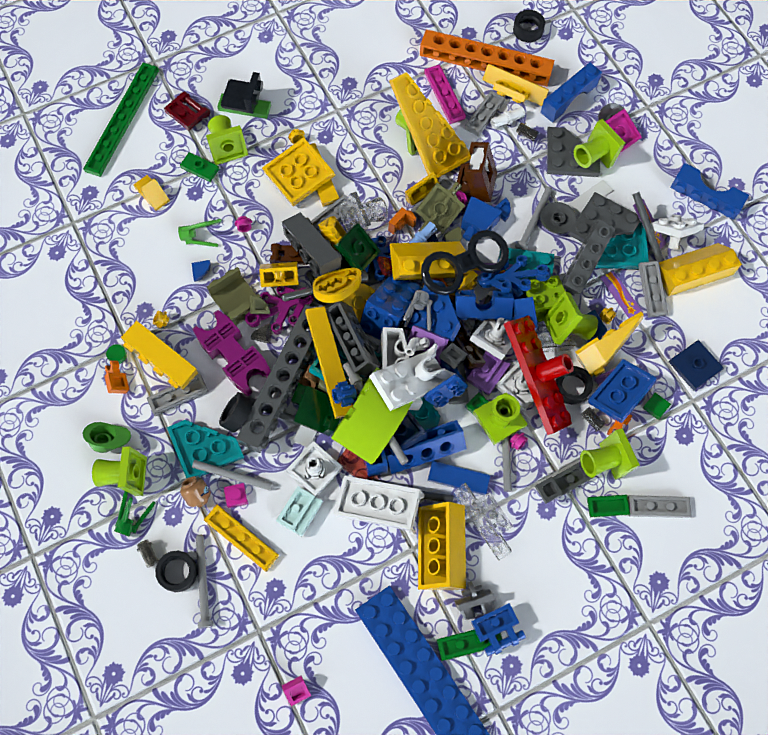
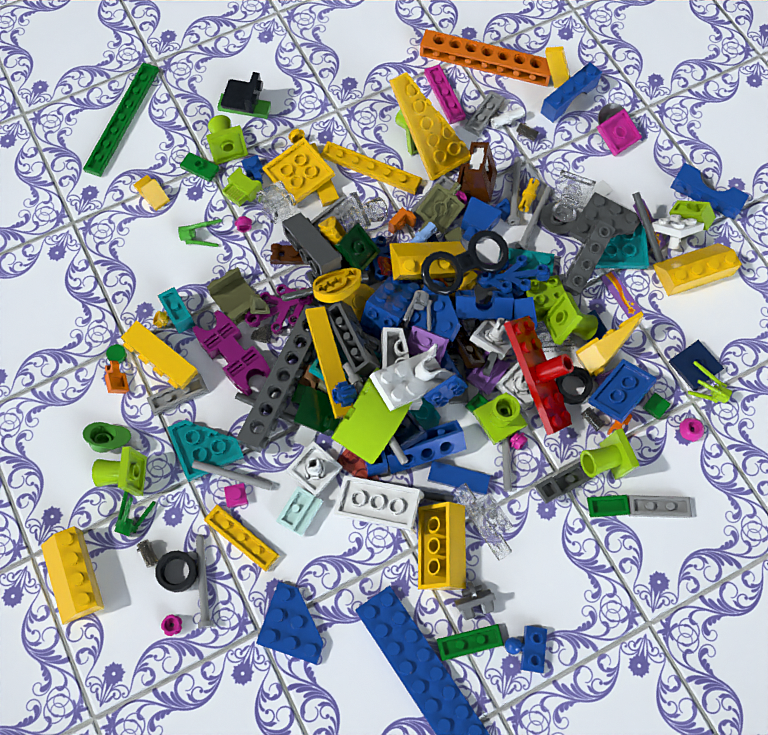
(71, 575): none -> yellow slope
(165, 625): none -> dark pink plate
(176, 310): none -> teal panel
(184, 114): dark red plate -> none
(195, 491): medium nougat head -> none
(200, 269): blue tile -> none
(236, 413): black tyre -> none
(241, 188): none -> lime piece
(253, 168): none -> blue plate
(276, 202): none -> clear brick
(279, 274): yellow brick -> none
(290, 626): none -> blue plate
(296, 690): dark pink plate -> none
(371, 167): none -> yellow tile
(416, 344): white arm -> none
(421, 189): yellow slope -> none
(453, 355): dark grey plate -> none
(490, 363): none -> dark grey tile
(494, 623): blue plate -> none
(513, 219): none -> light grey bar
(514, 86): yellow bracket -> none
(529, 35): black tyre -> none
(529, 195): none -> yellow pin
(532, 648): none -> blue plate
(557, 65): none -> yellow tile
(561, 155): dark grey plate -> none
(572, 193): none -> clear plant
(602, 144): lime plant -> none
(607, 315): yellow plate -> none
(653, 289): light grey tile -> none
(687, 433): none -> dark pink plate
(695, 209): none -> lime arch
(718, 392): none -> lime plant

